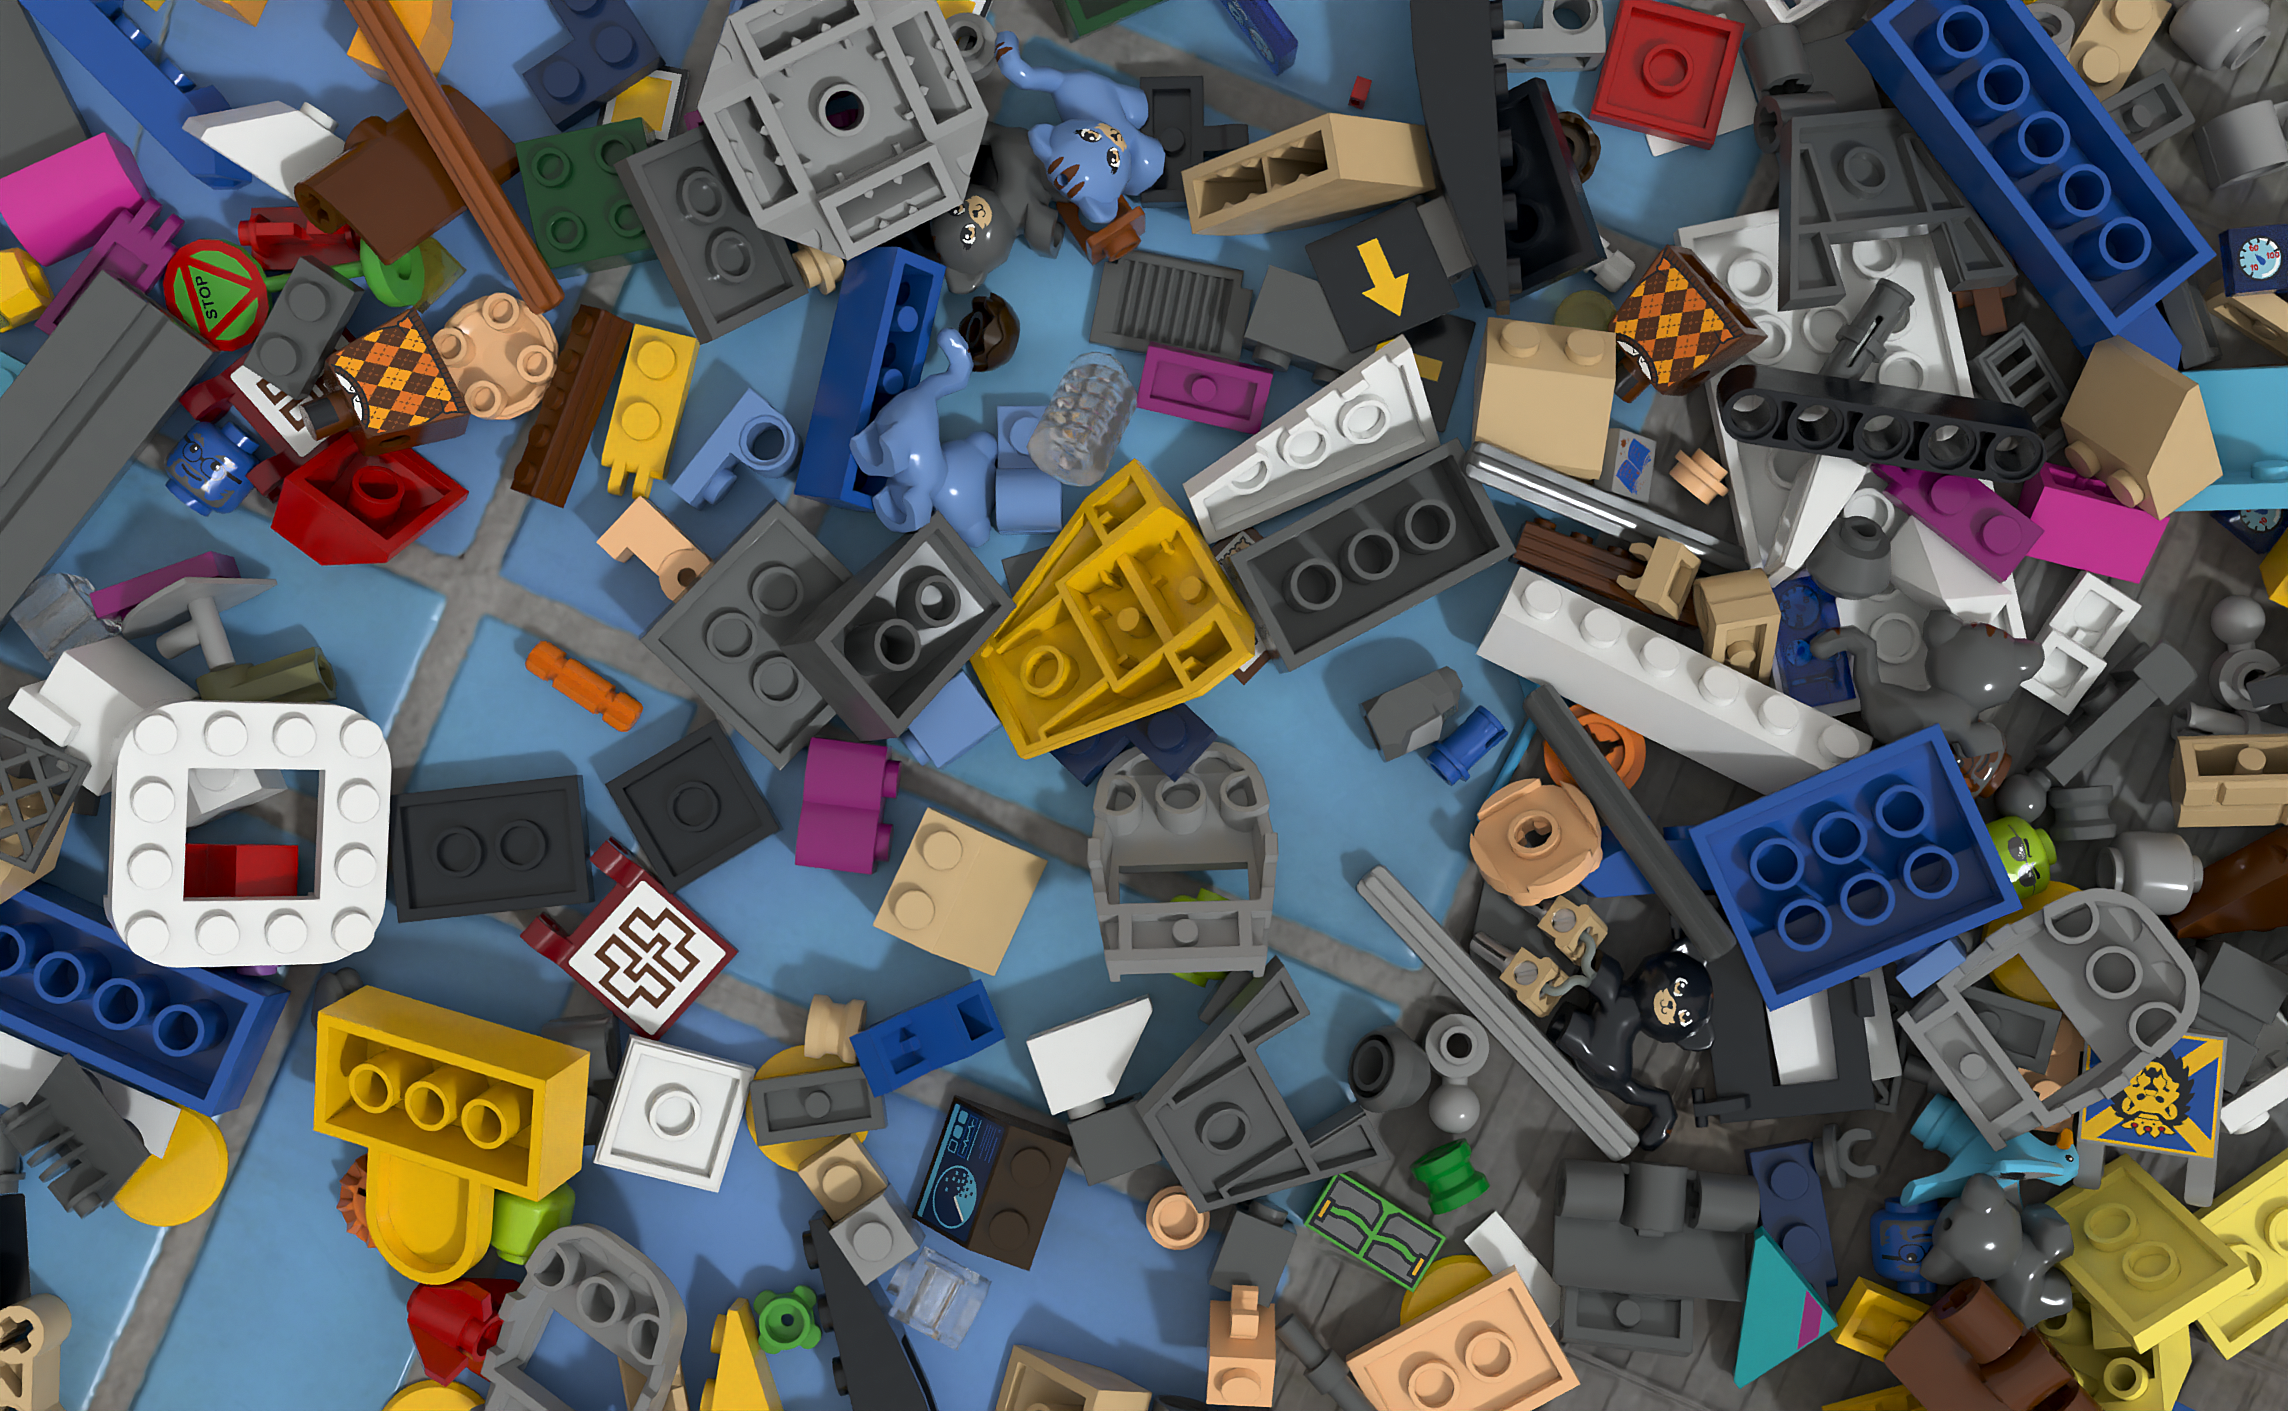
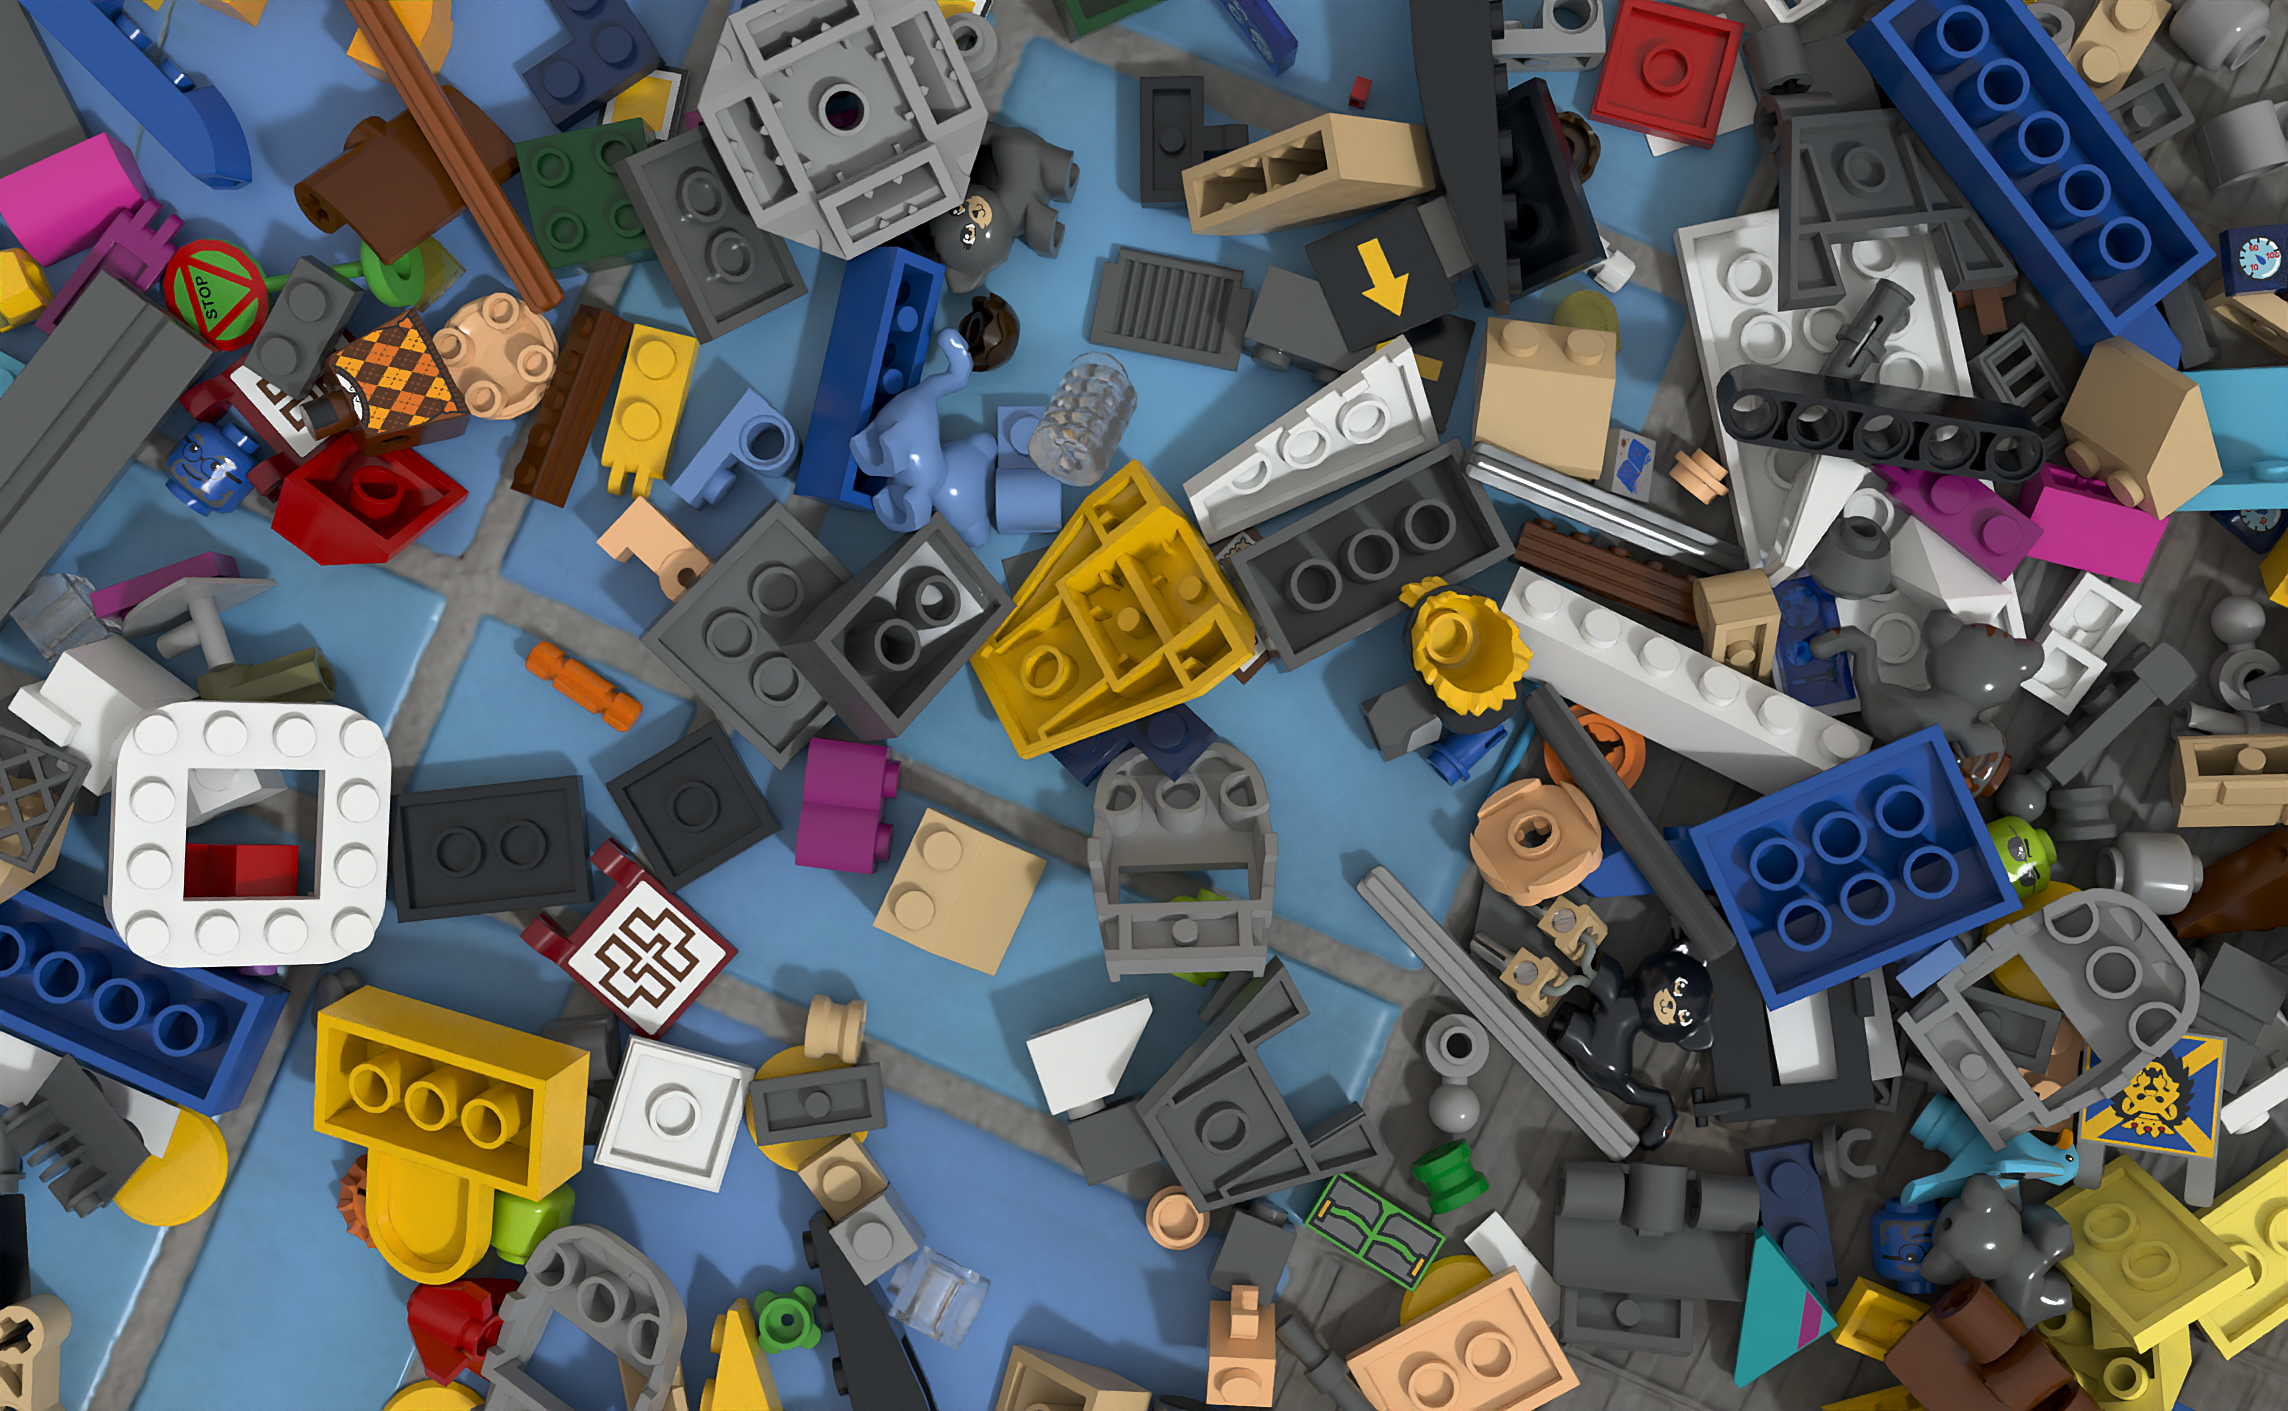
(271, 140): white slope -> none
(284, 234): red hinge -> none
(818, 268): tan plate -> none
(927, 1037): blue brick -> none
(951, 723): medium blue brick -> none
(993, 1182): slope -> none
(1098, 144): medium blue animal -> none
(1111, 241): dark orange bracket -> none
(1204, 388): magenta plate -> none
(1388, 1070): dark grey cone -> none
(1463, 654): none -> yellow hair
(1666, 576): tan tile -> none
(1679, 328): torso -> none

